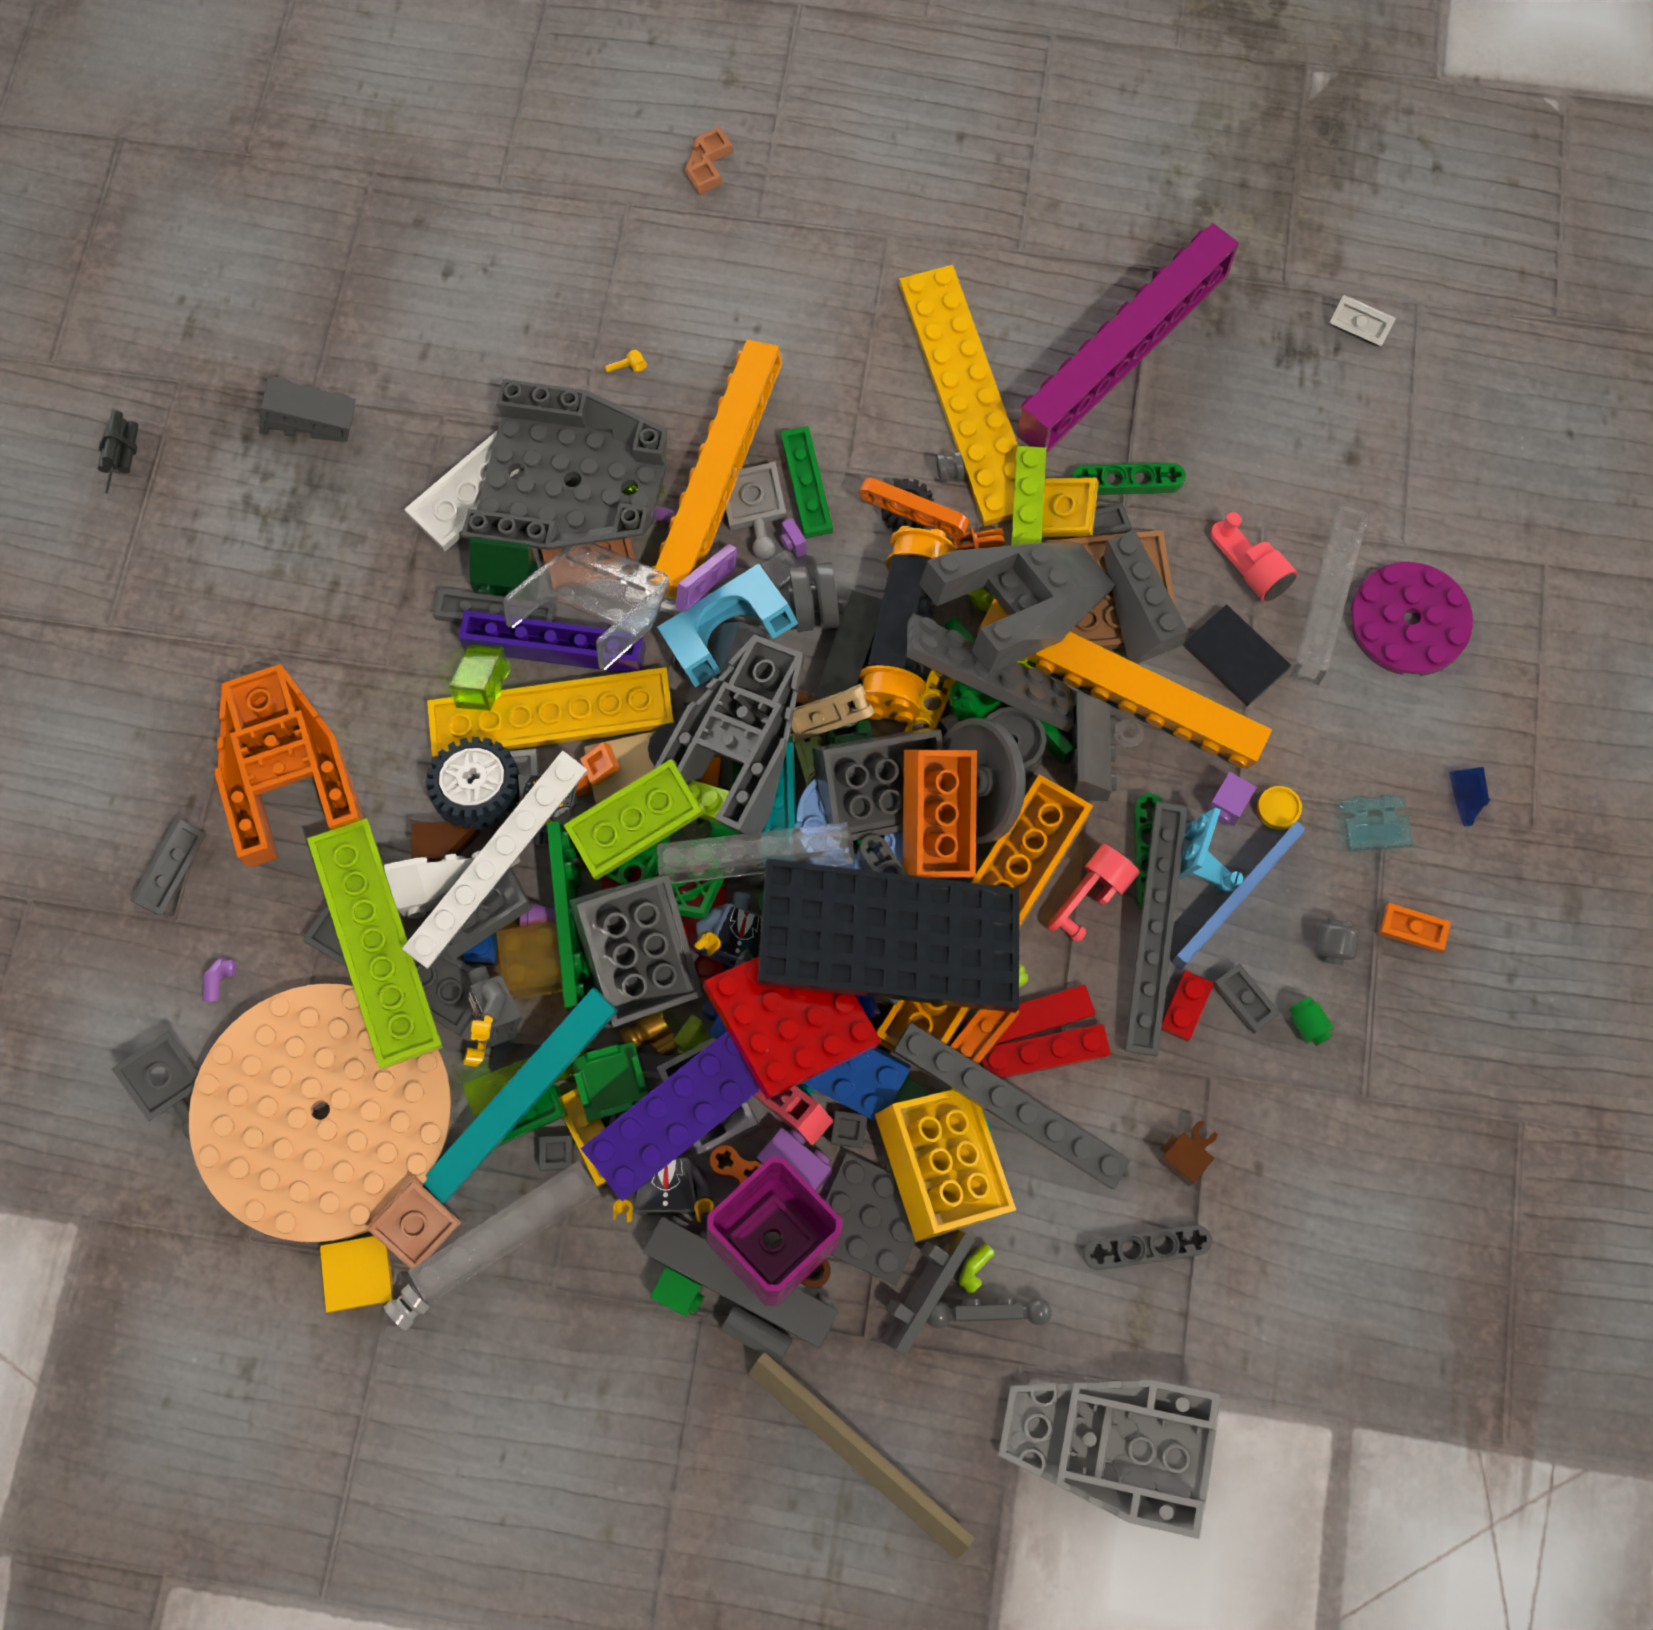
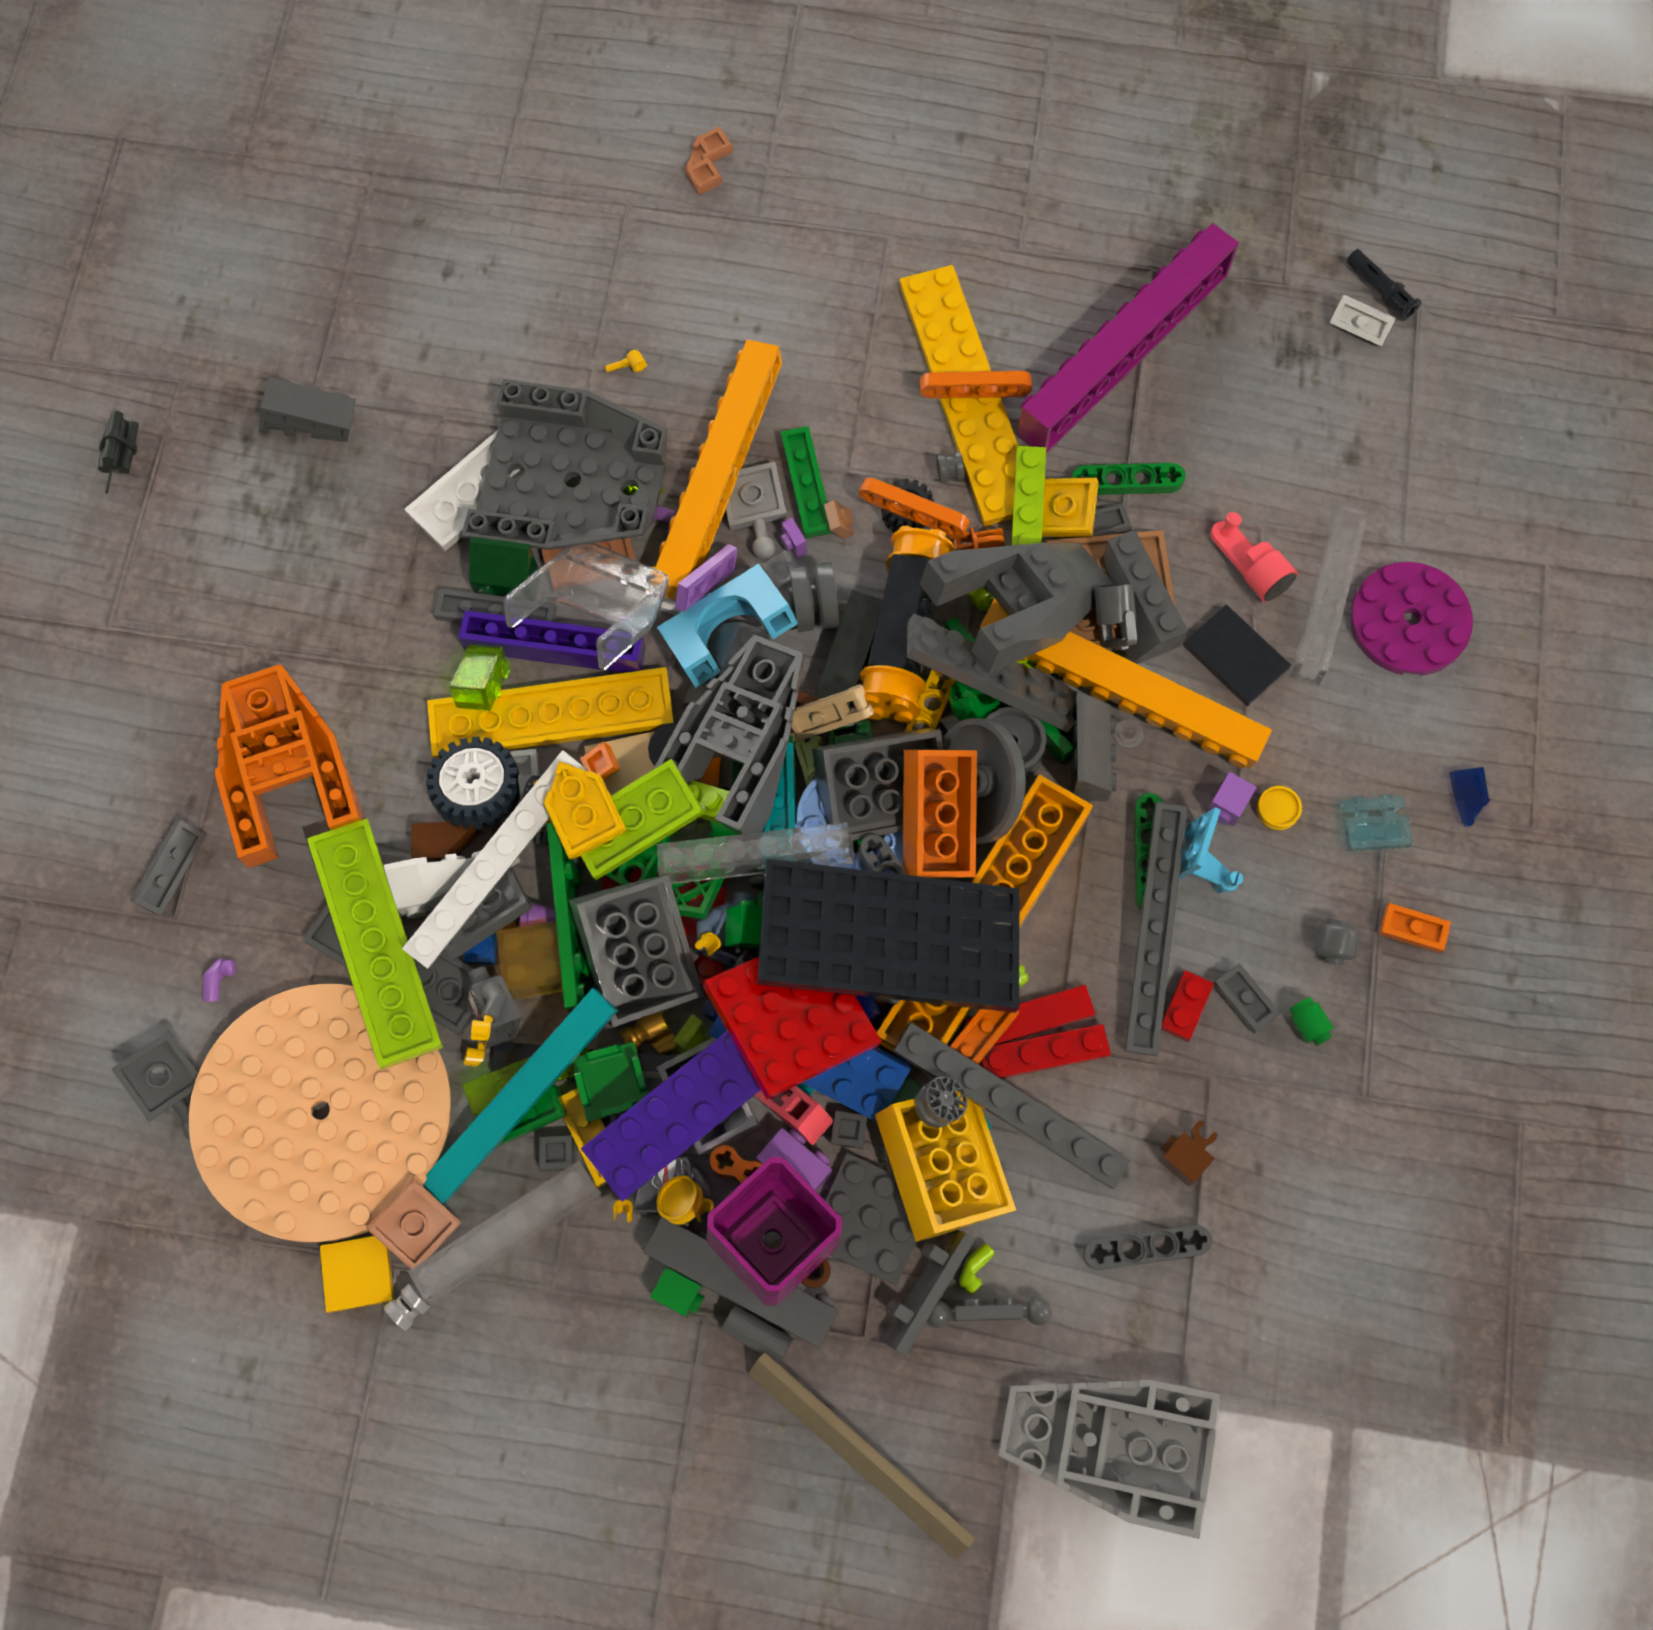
(582, 810): none -> yellow tile
(679, 1200): none -> yellow piece
(743, 925): none -> green brick
(839, 519): none -> medium nougat plate
(940, 1092): none -> dark grey wheel
(975, 384): none -> orange beam
(1108, 868): coral piece -> none
(1114, 606): none -> dark grey piece
(1238, 895): medium blue tile -> none
(1392, 292): none -> black pin

